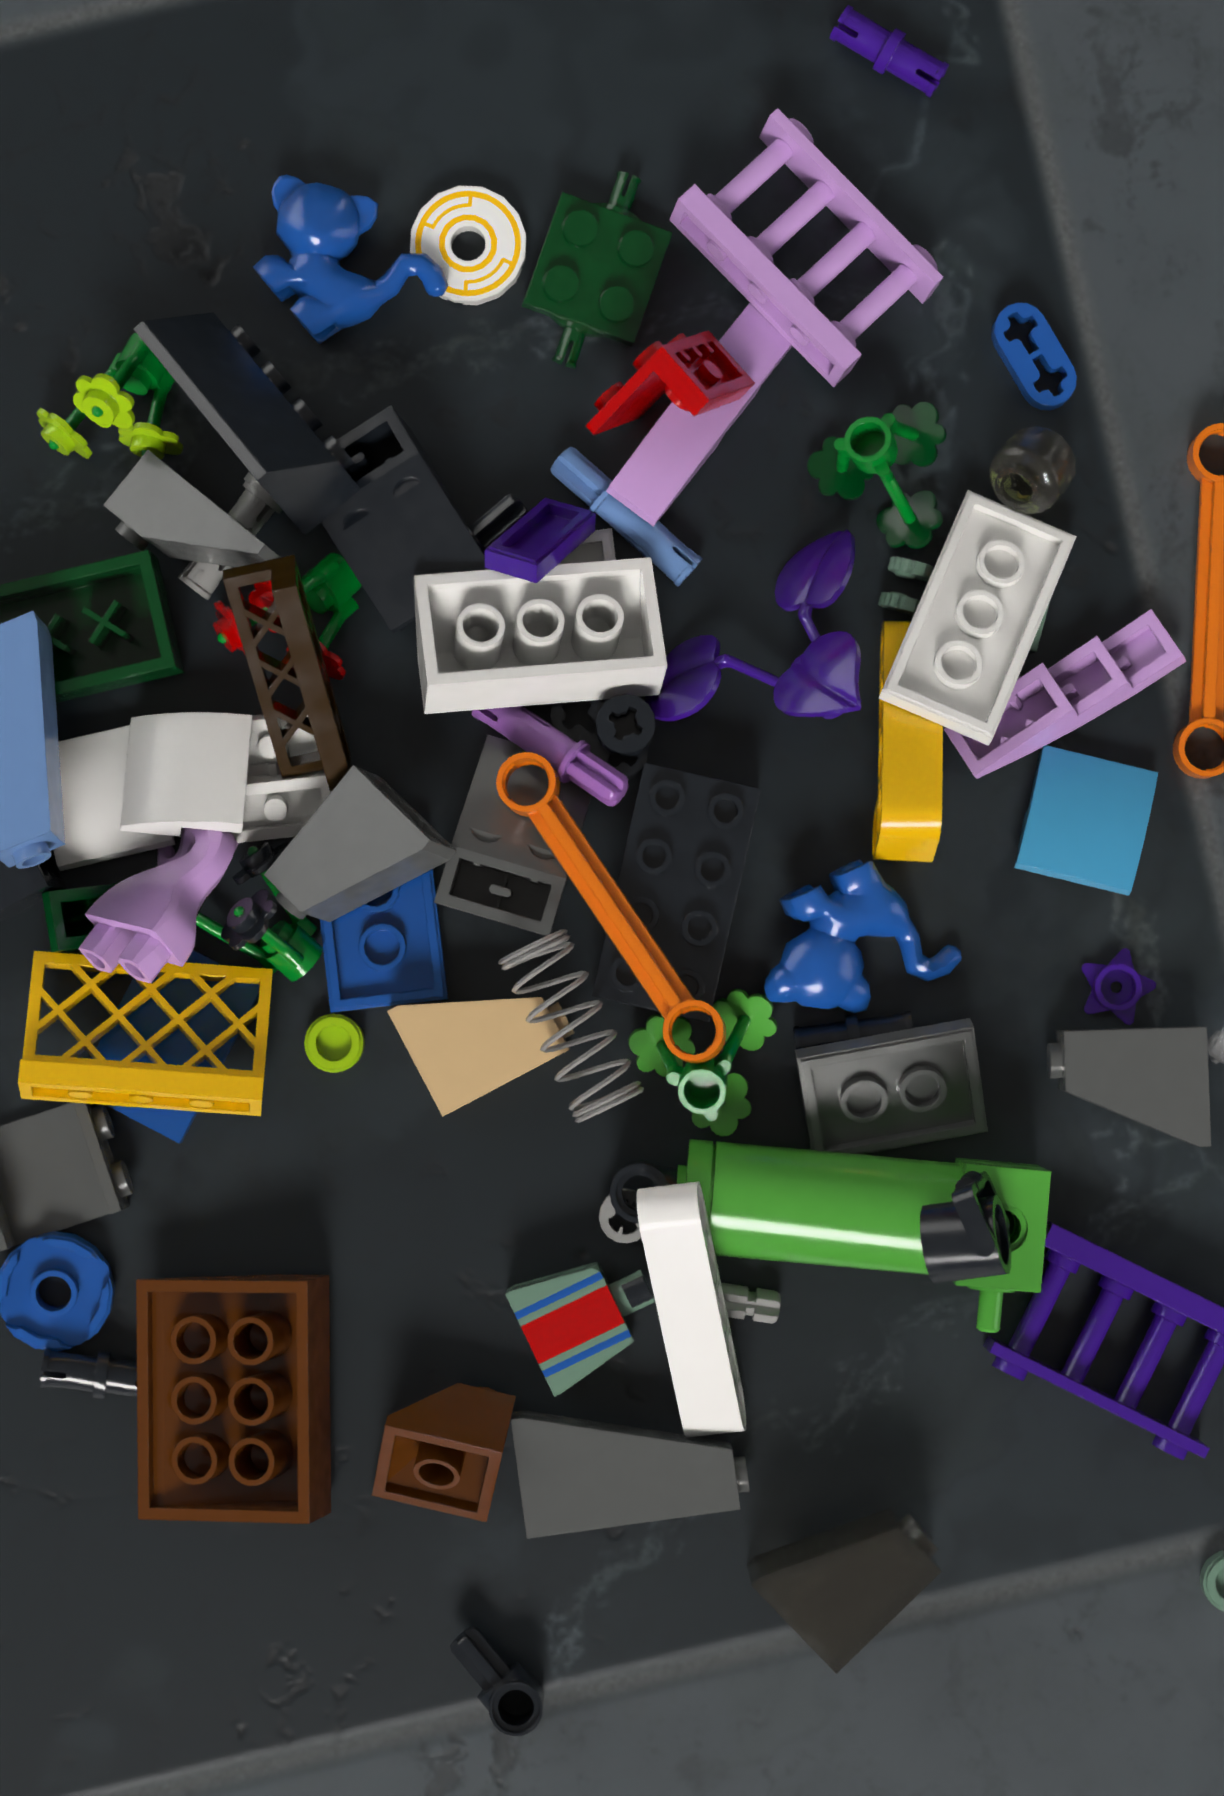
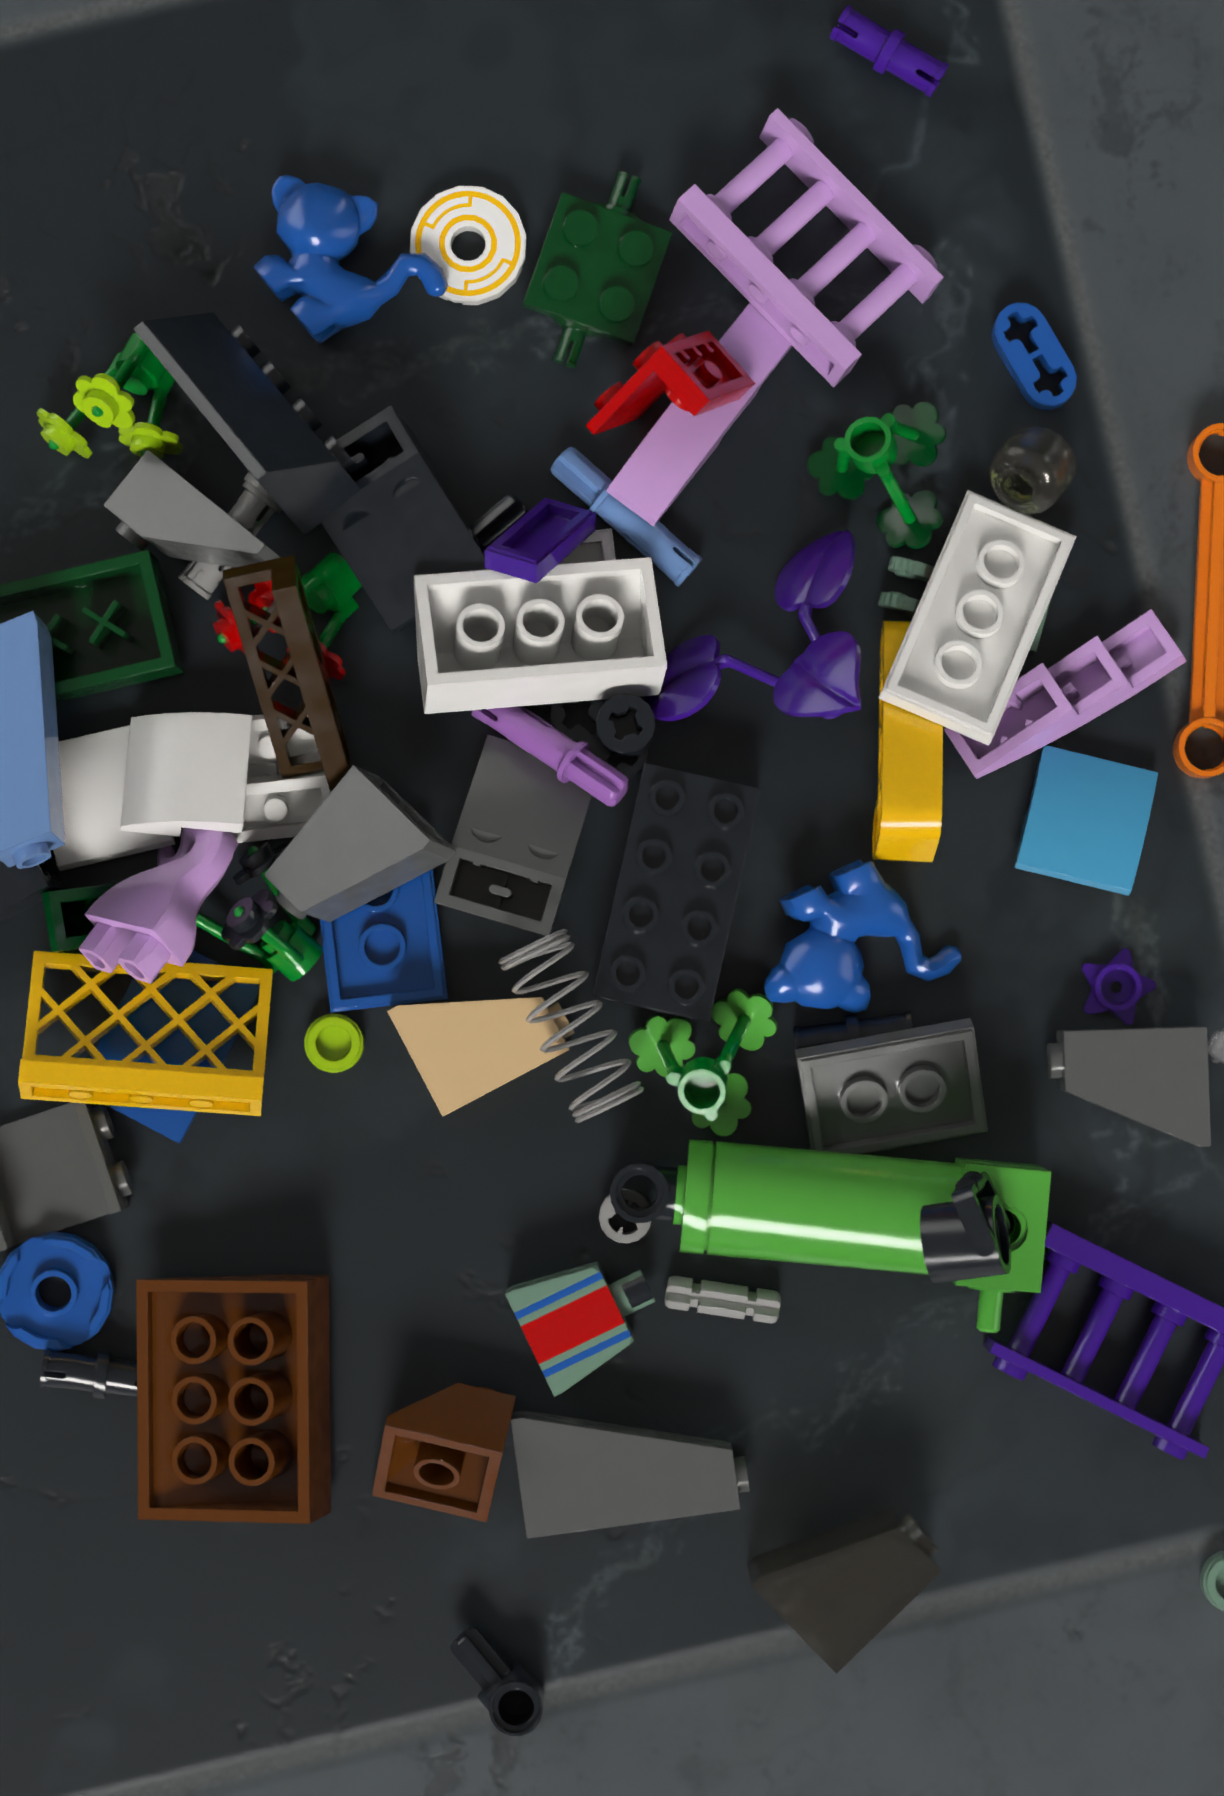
(610, 906): orange piece -> none
(691, 1308): white beam -> none

